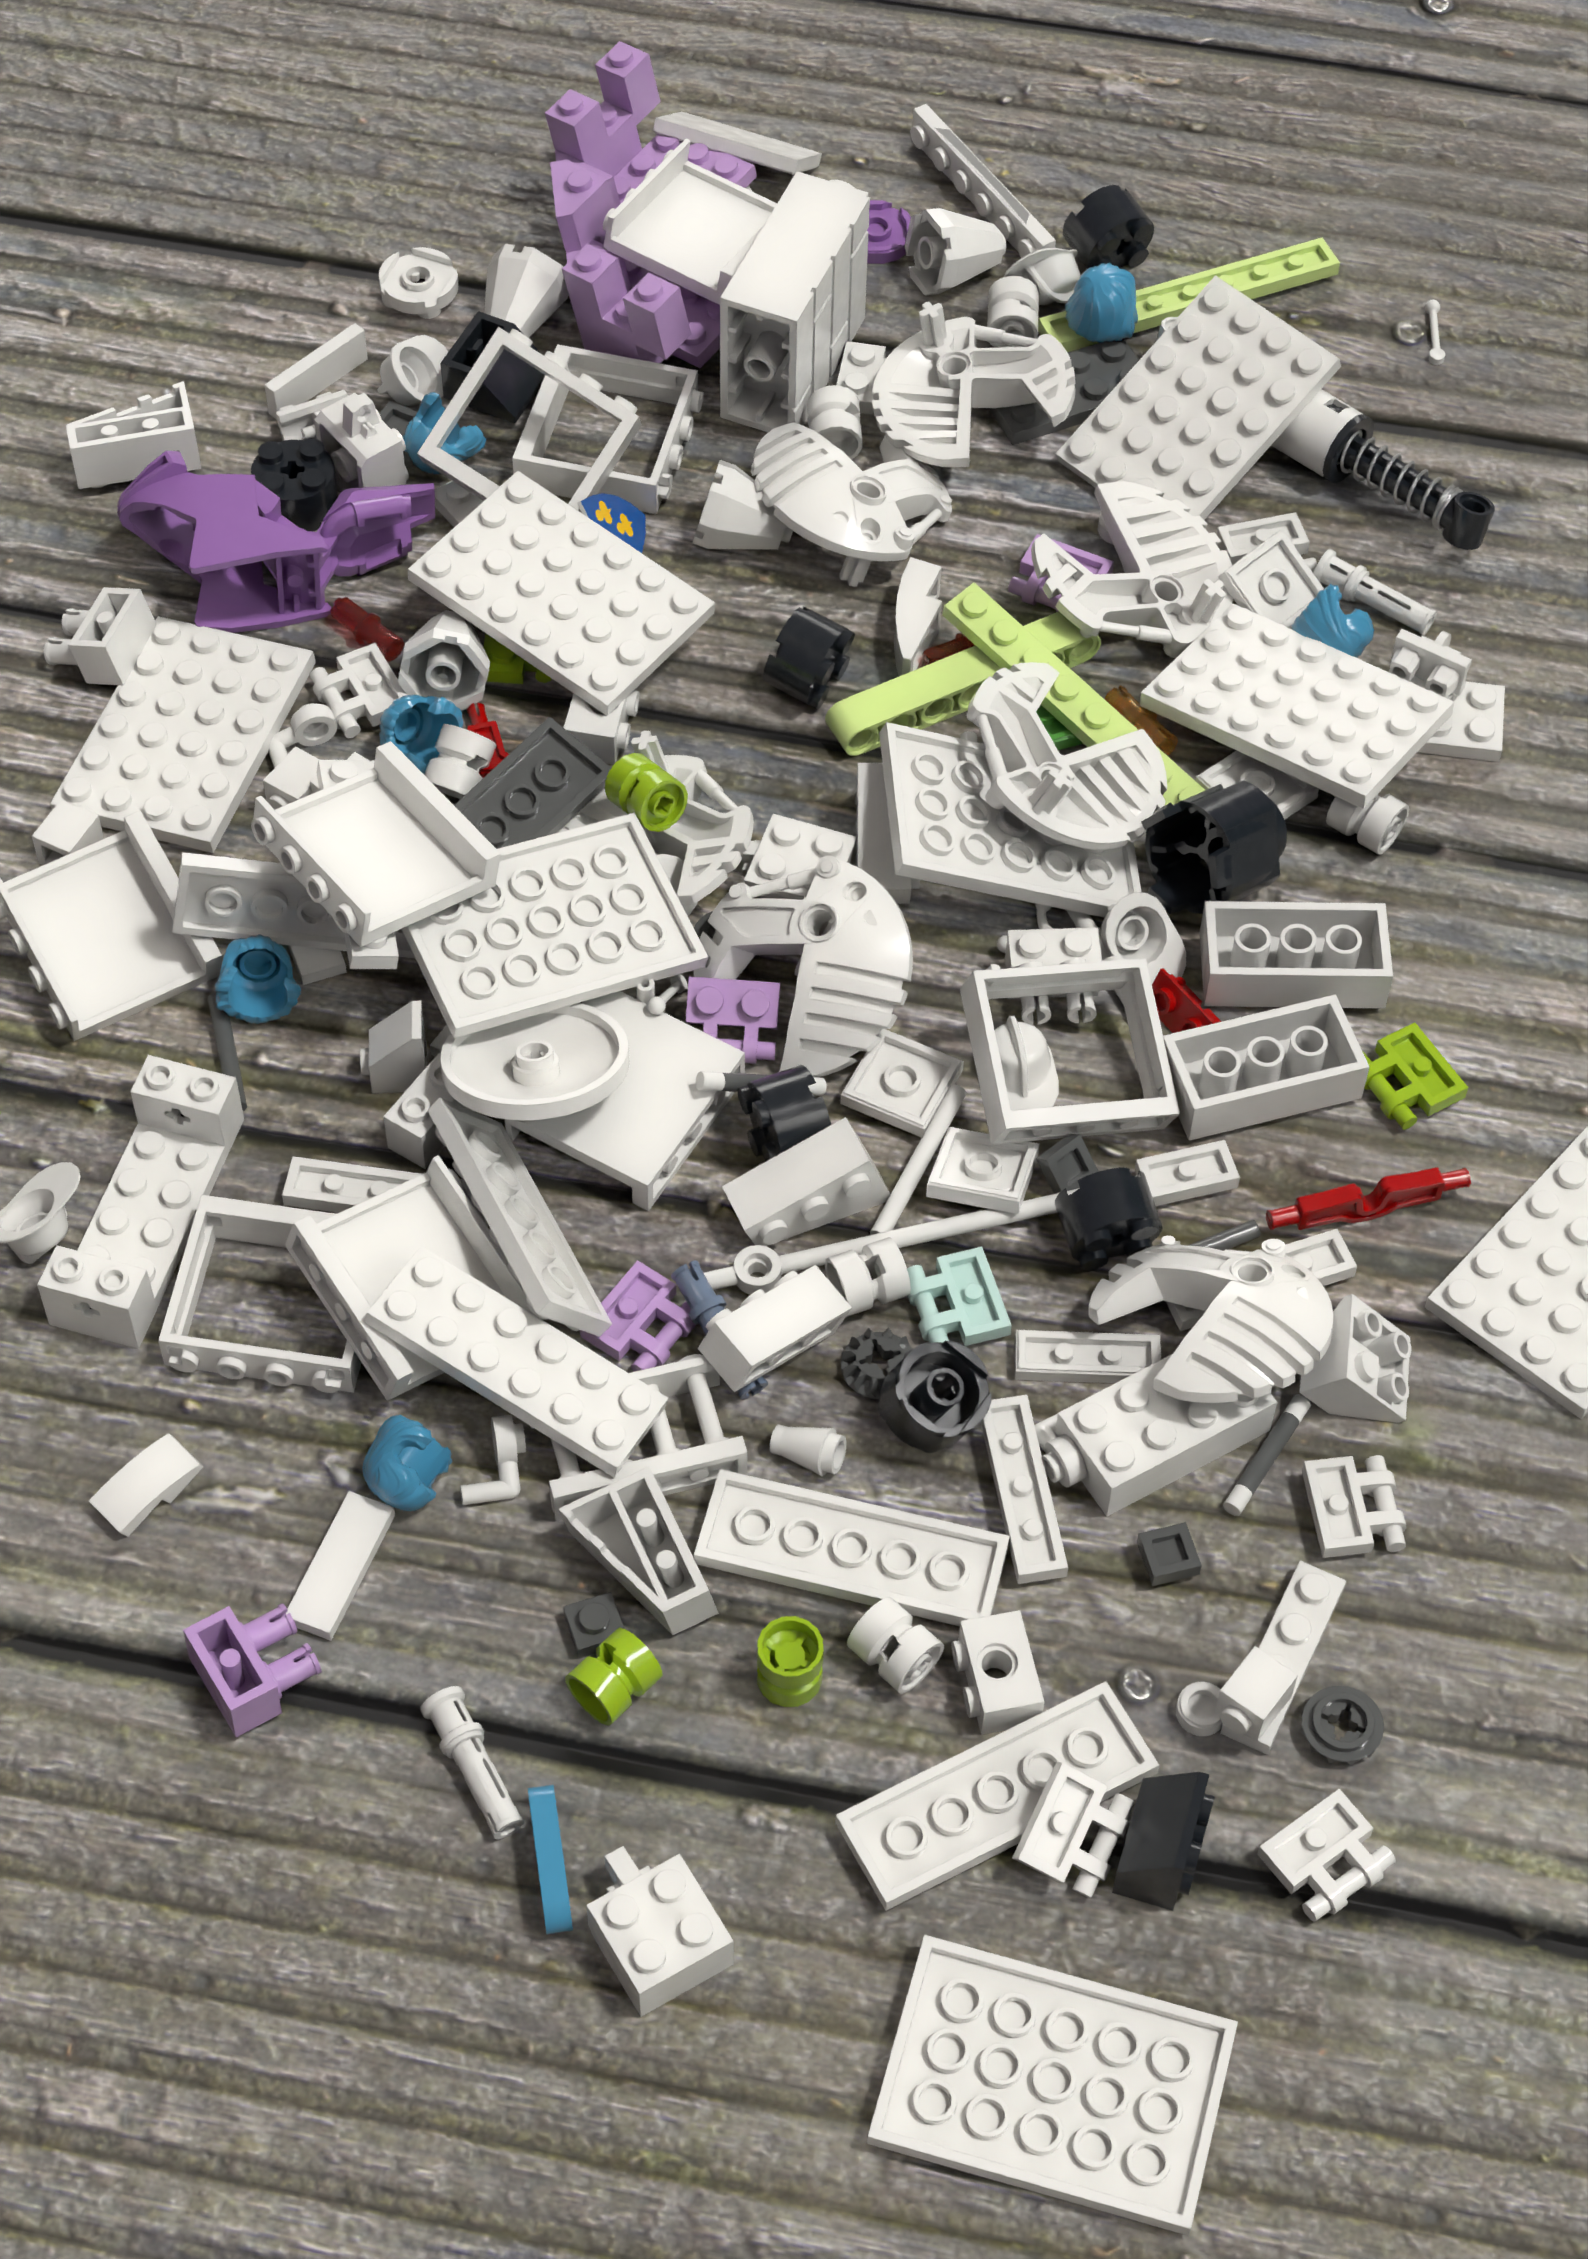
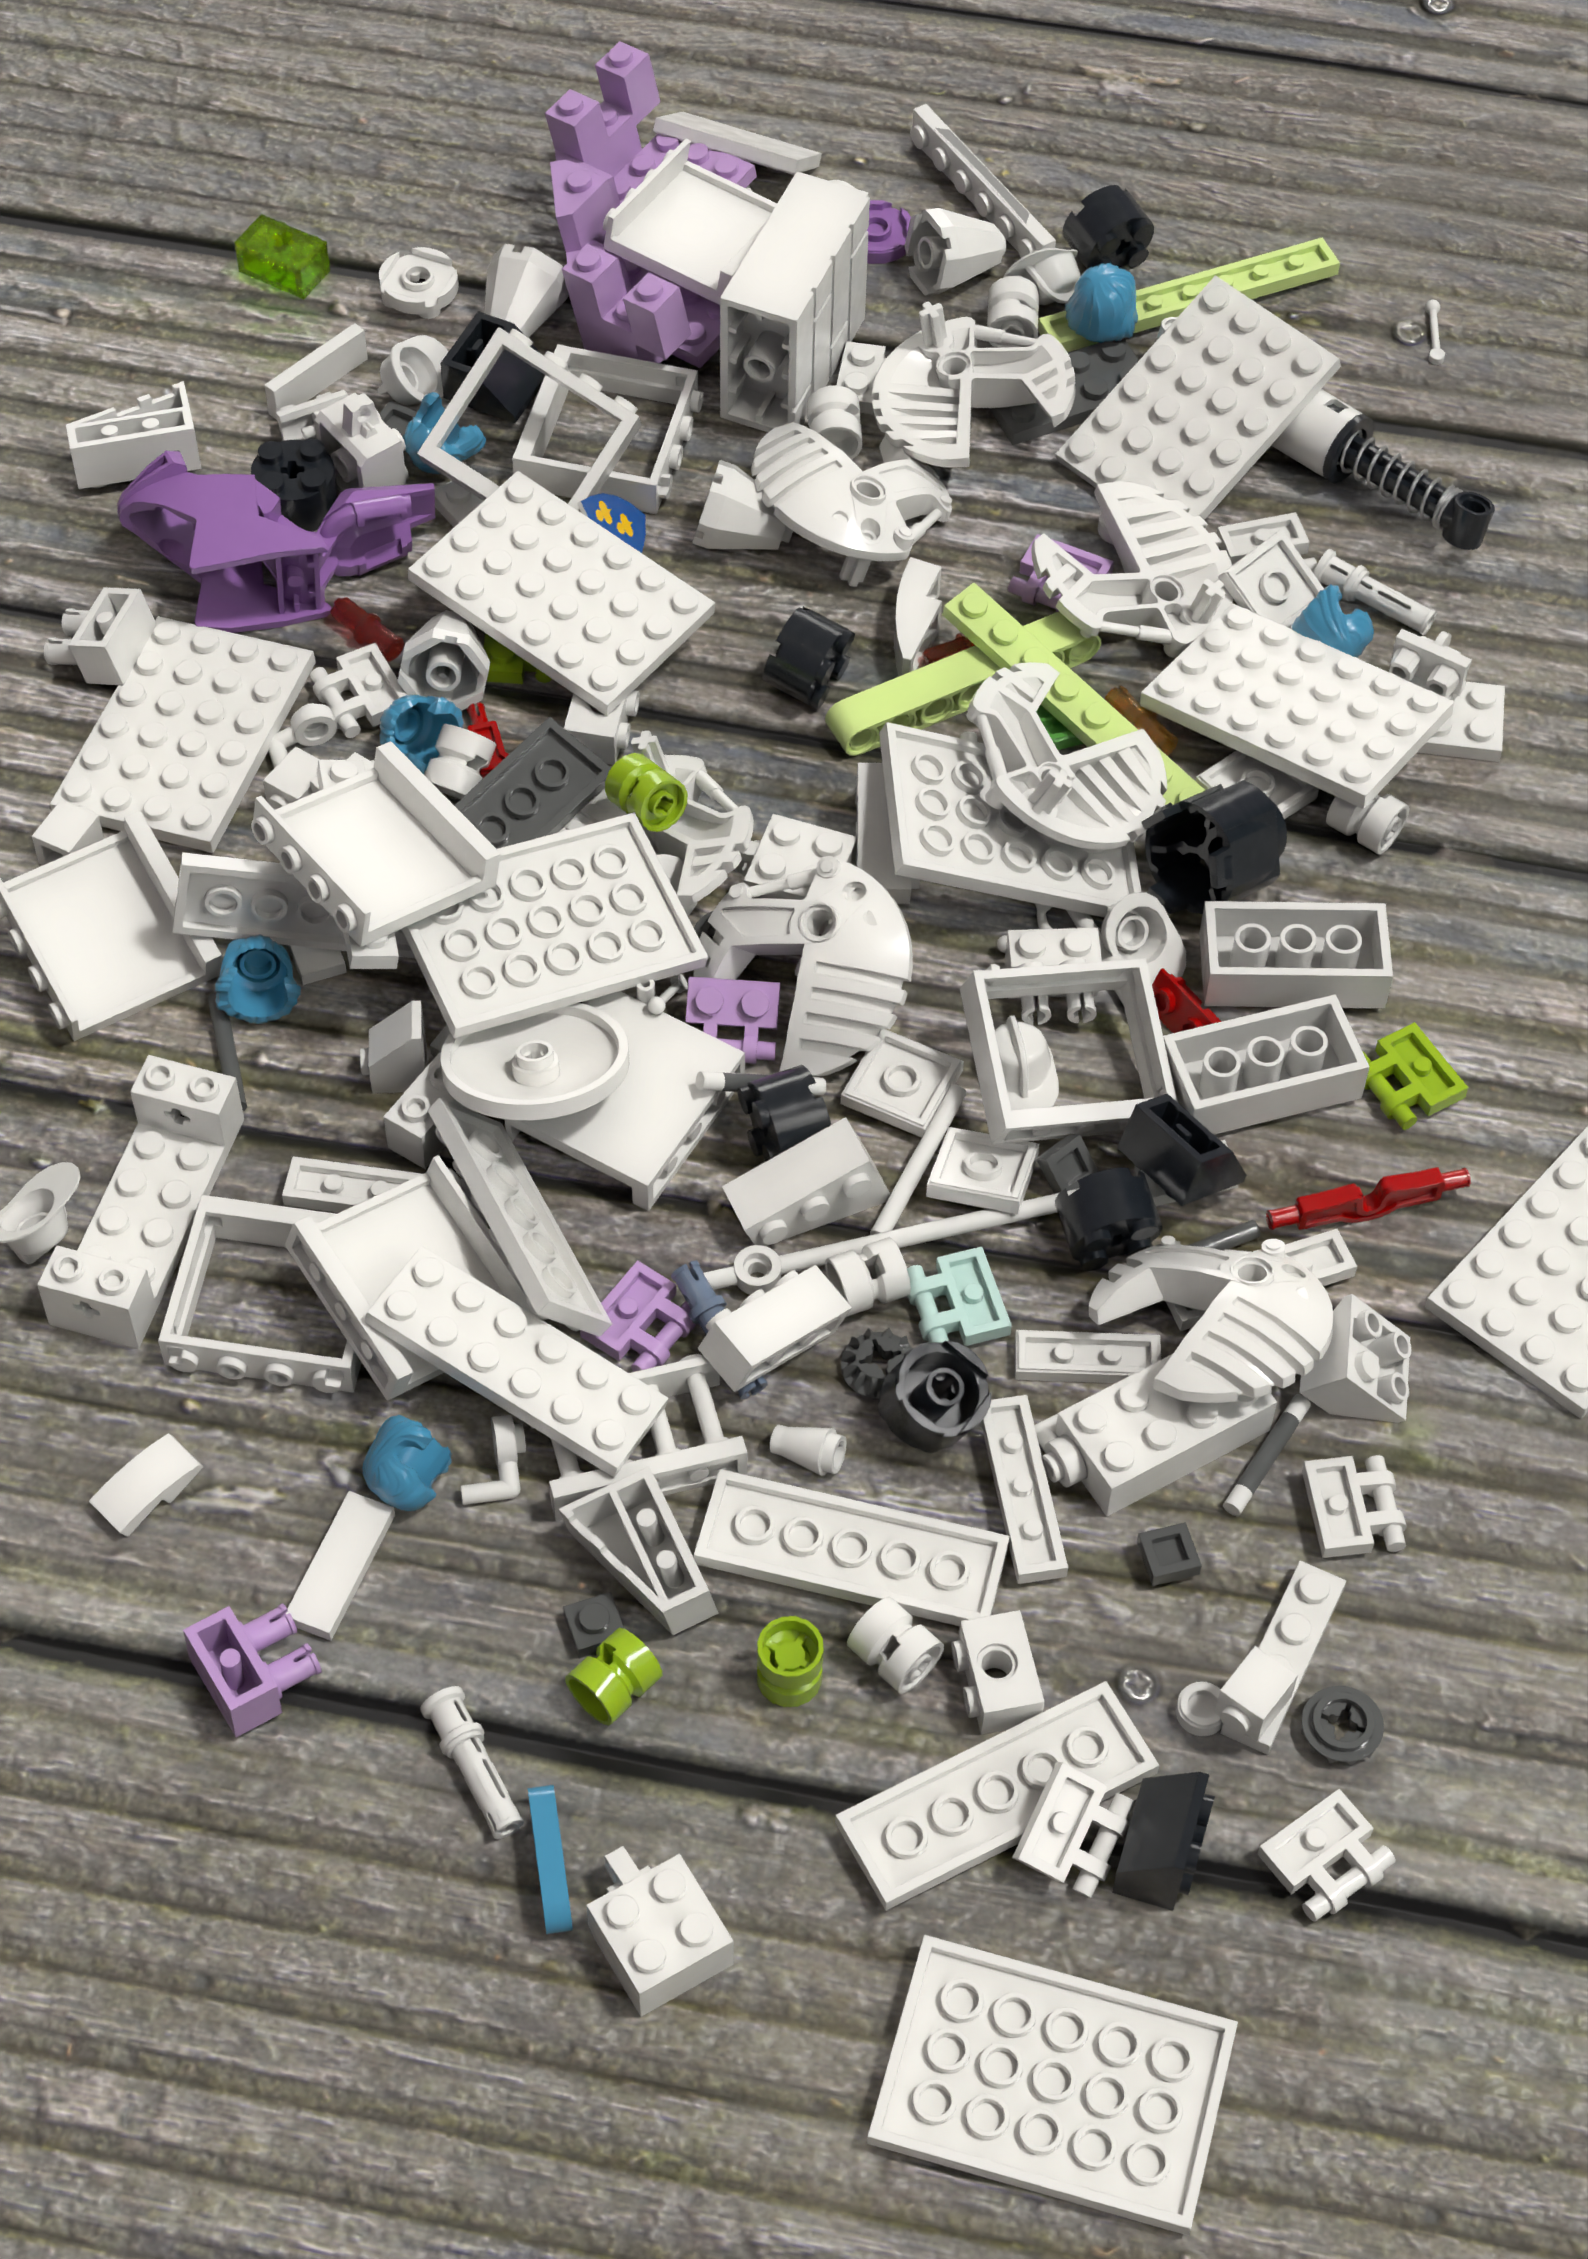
(282, 256): none -> clear neon green brick
(1178, 1151): none -> black slope

